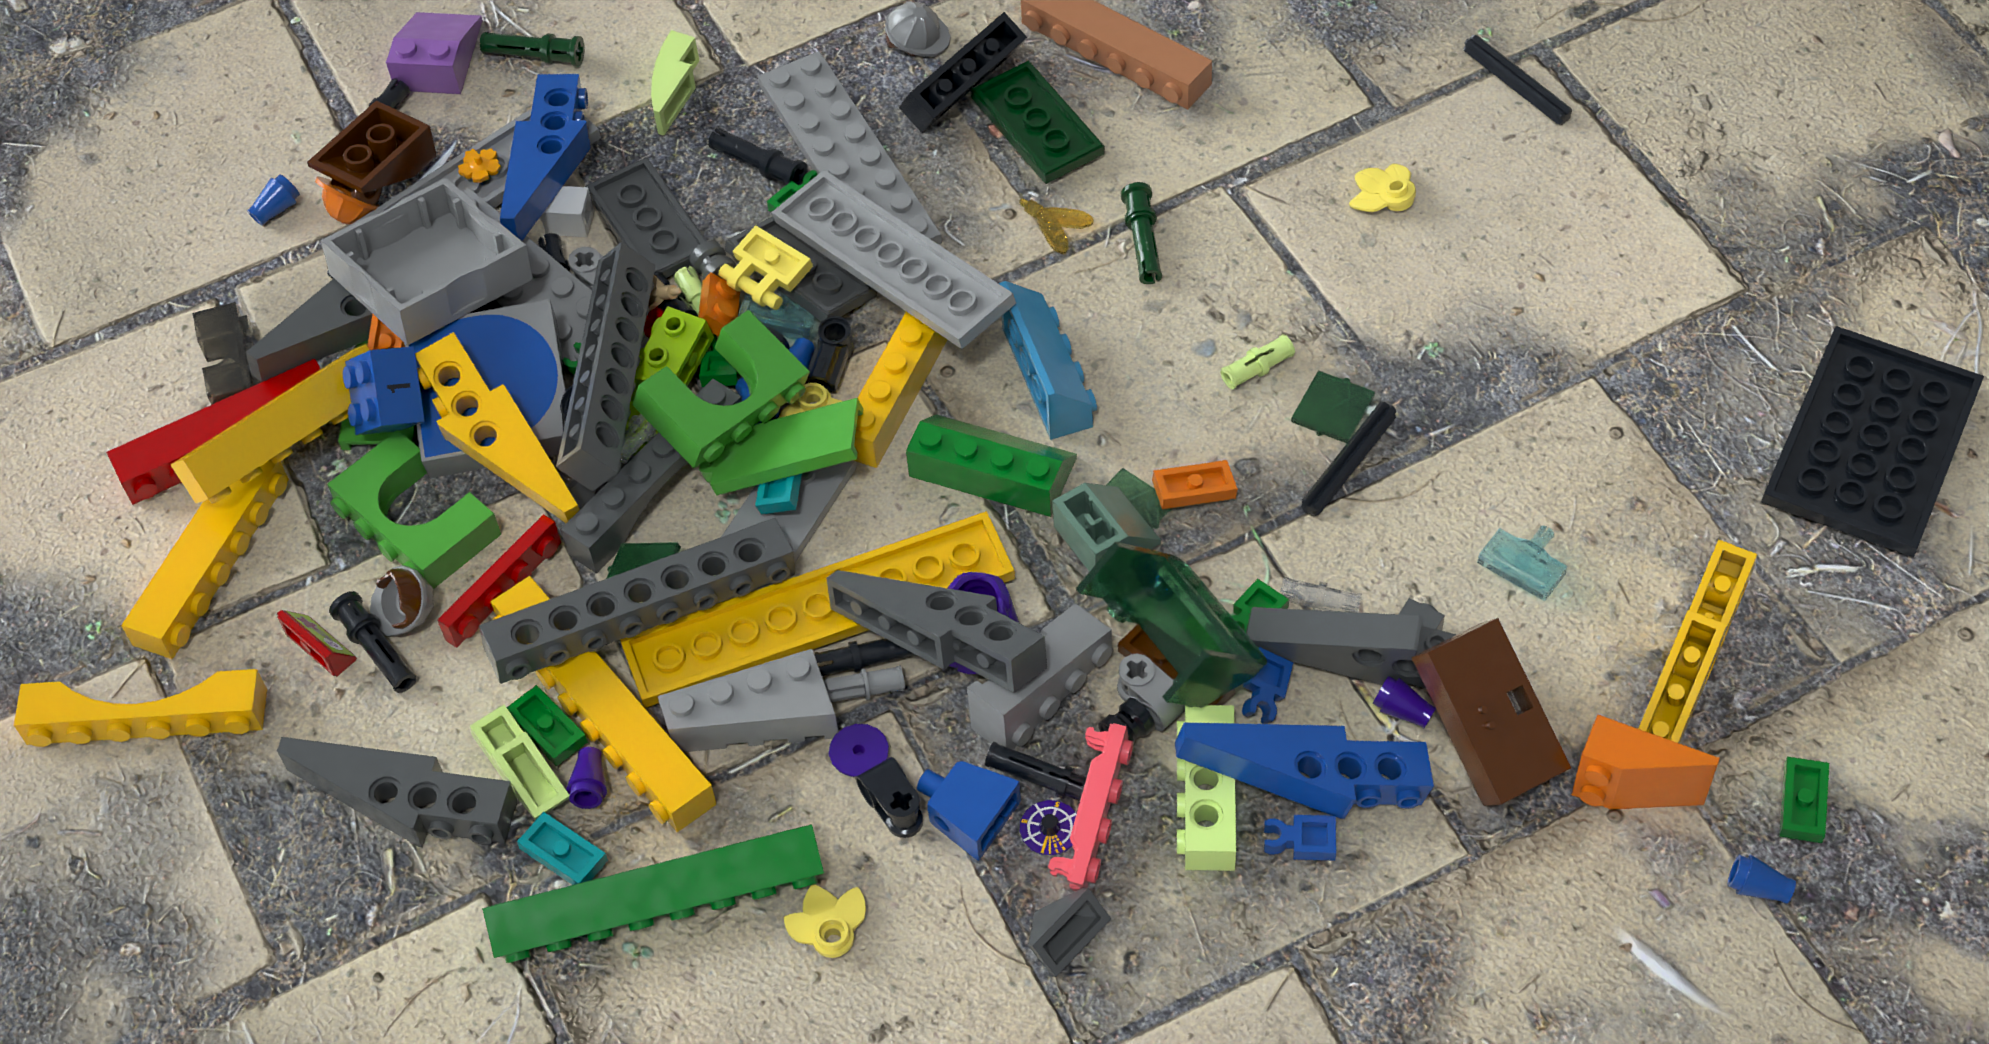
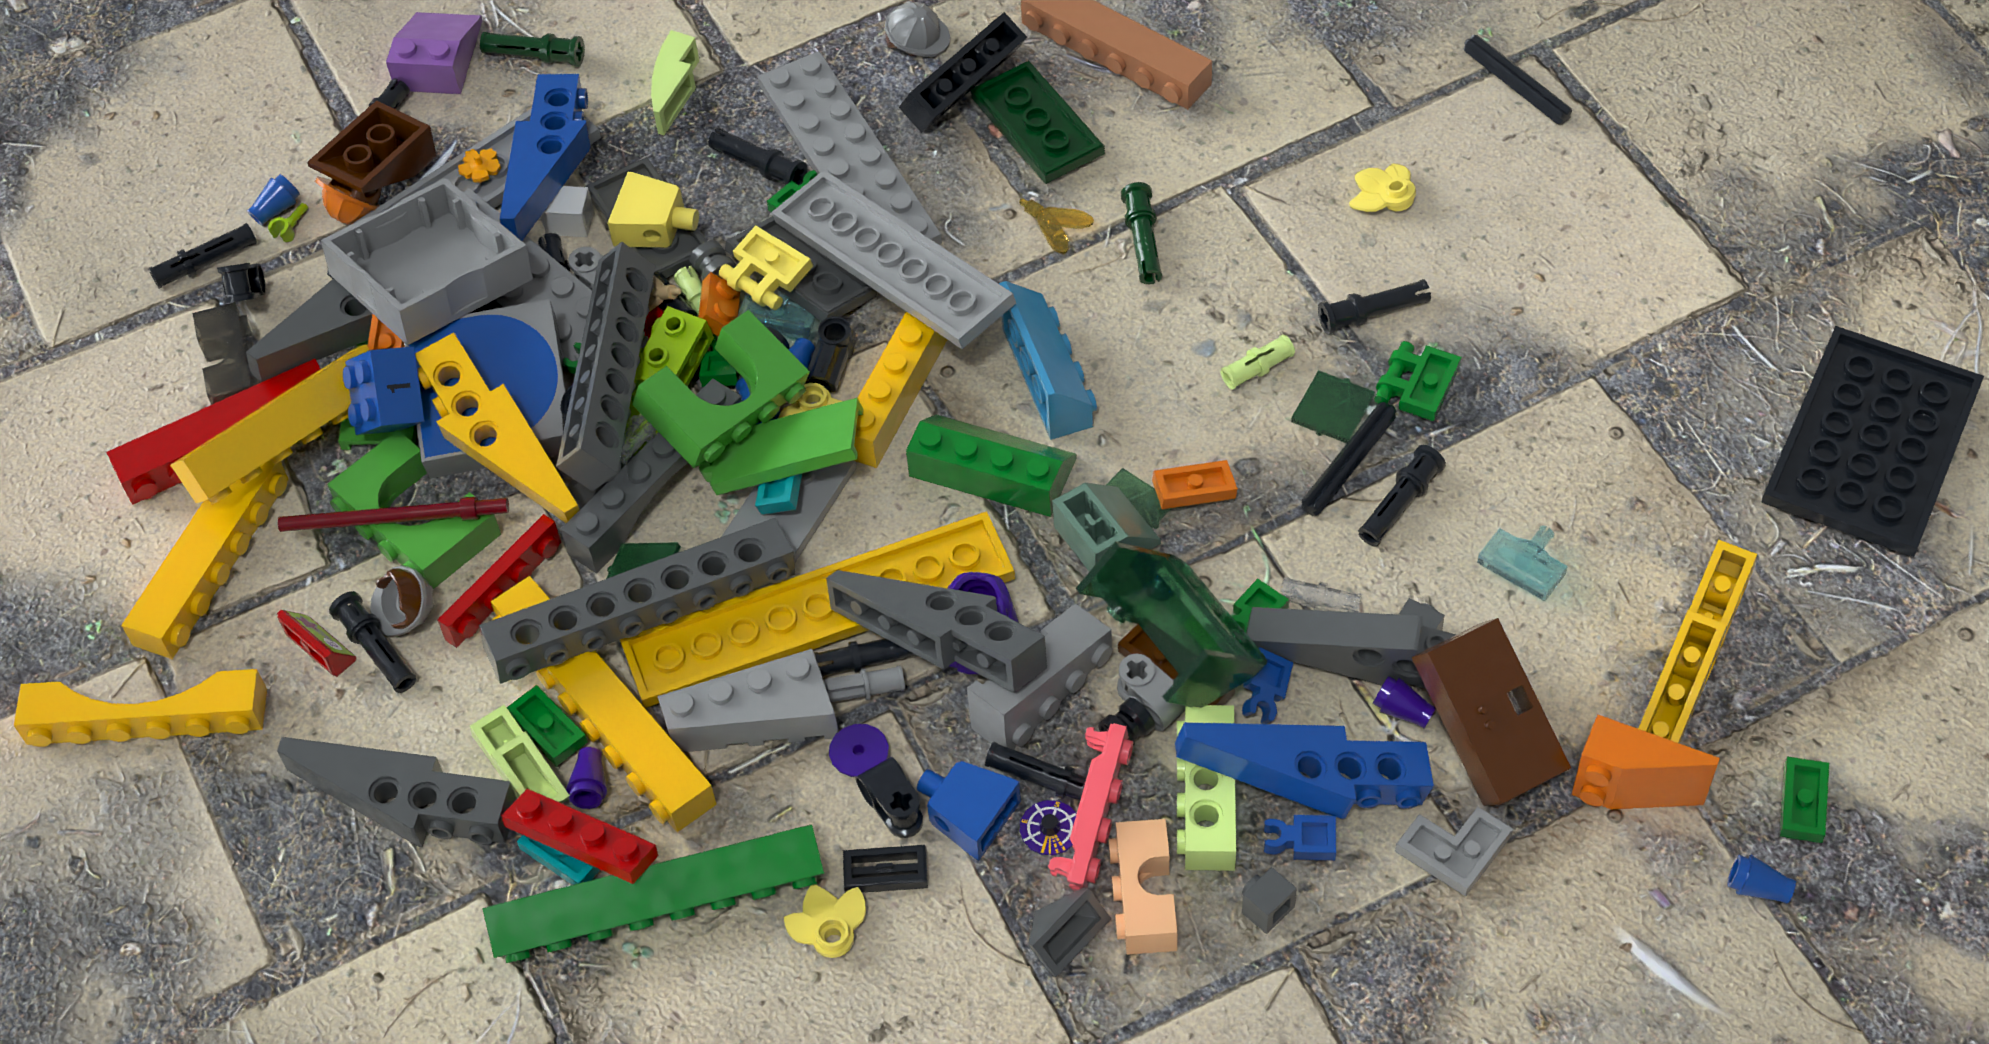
(207, 253): none -> black pin
(242, 282): none -> black piece
(285, 225): none -> lime hand
(467, 508): none -> dark red bar
(580, 836): none -> red plate
(649, 213): none -> light yellow torso
(885, 875): none -> black tile
(1147, 918): none -> light nougat arch
(1268, 899): none -> dark grey plate
(1357, 308): none -> black pin
(1410, 483): none -> black pin
(1428, 384): none -> green plate
(1457, 858): none -> light grey plate

